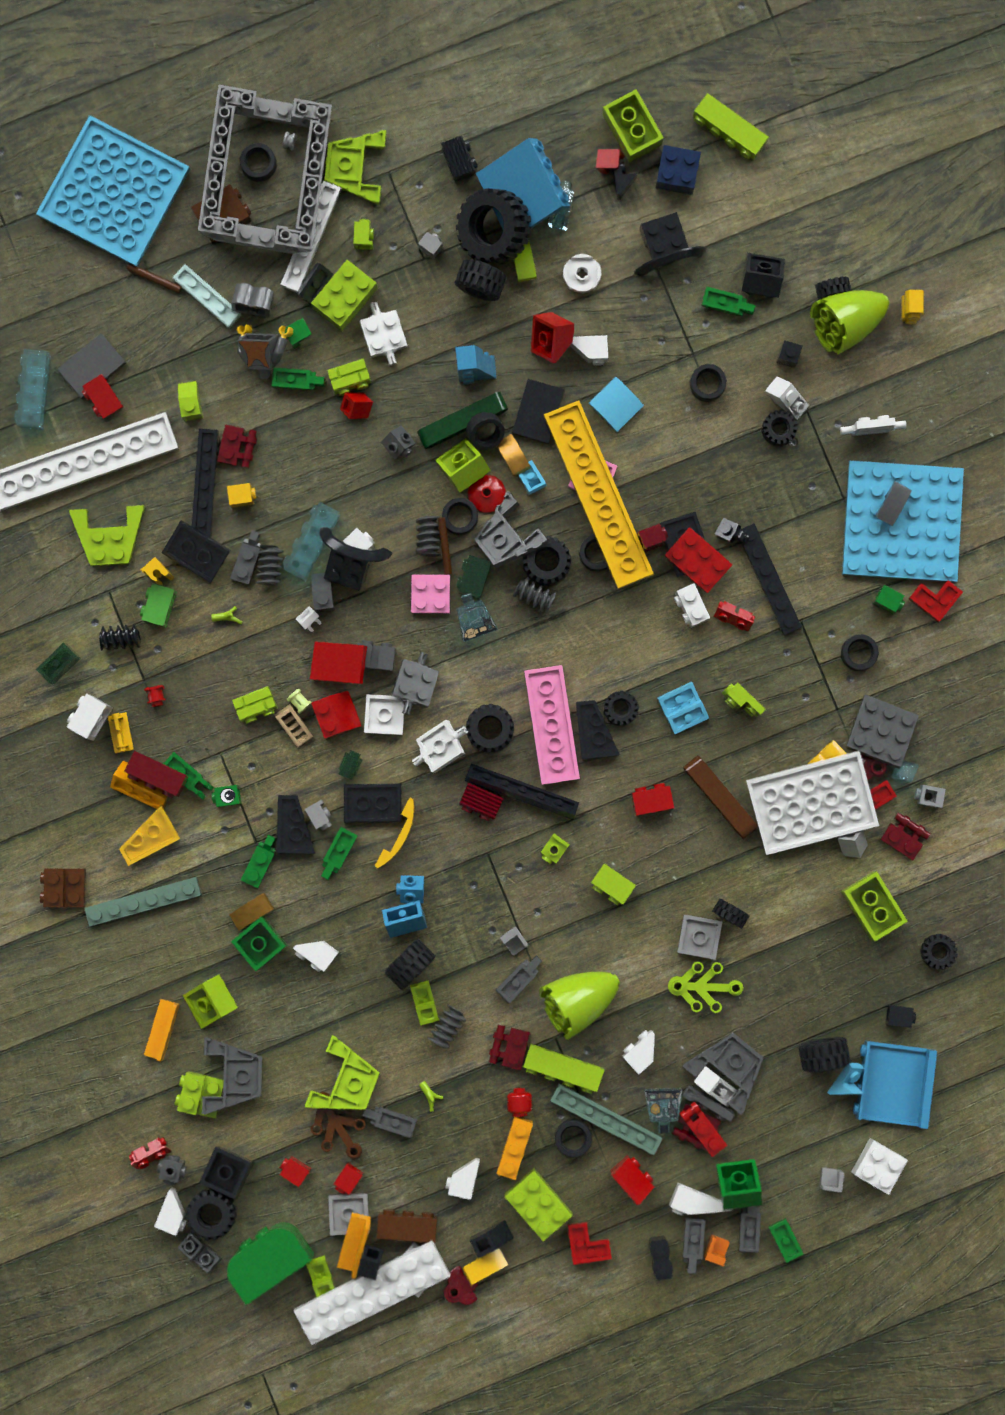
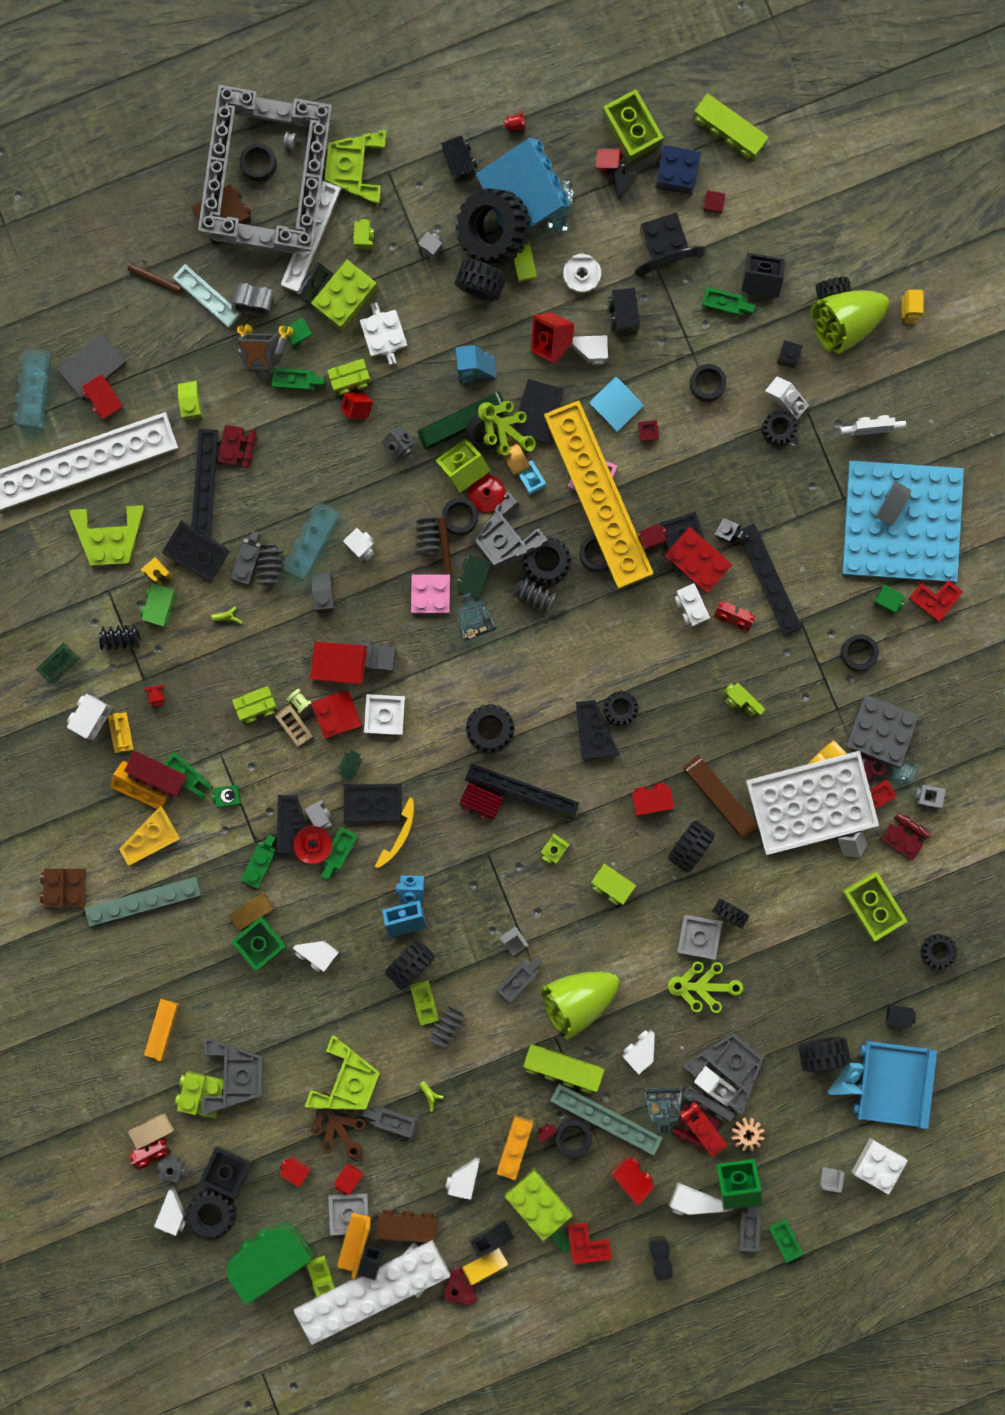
(113, 191): medium azure plate -> none
(150, 1131): none -> tan slope
(200, 1252): dark grey slope -> none
(210, 1001): lime slope -> none
(241, 495): yellow brick -> none
(307, 617): white tile -> none
(315, 853): none -> red dish
(347, 563): black piece -> none
(415, 683): dark grey plate -> none
(440, 746): white plate -> none
(503, 427): none -> lime plant
(515, 122): none -> red brick
(515, 1047): dark red plate -> none
(519, 1102): red head -> none
(546, 1131): none -> dark red plate
(551, 724): bright pink plate -> none
(561, 1239): none -> green sticker
(624, 312): none -> black brick
(648, 431): none -> dark red plate
(683, 708): medium azure slope -> none
(691, 846): none -> black tyre
(693, 1242): dark grey hinge -> none
(714, 201): none -> dark red tile
(716, 1250): orange panel -> none
(742, 1131): none -> light nougat gear

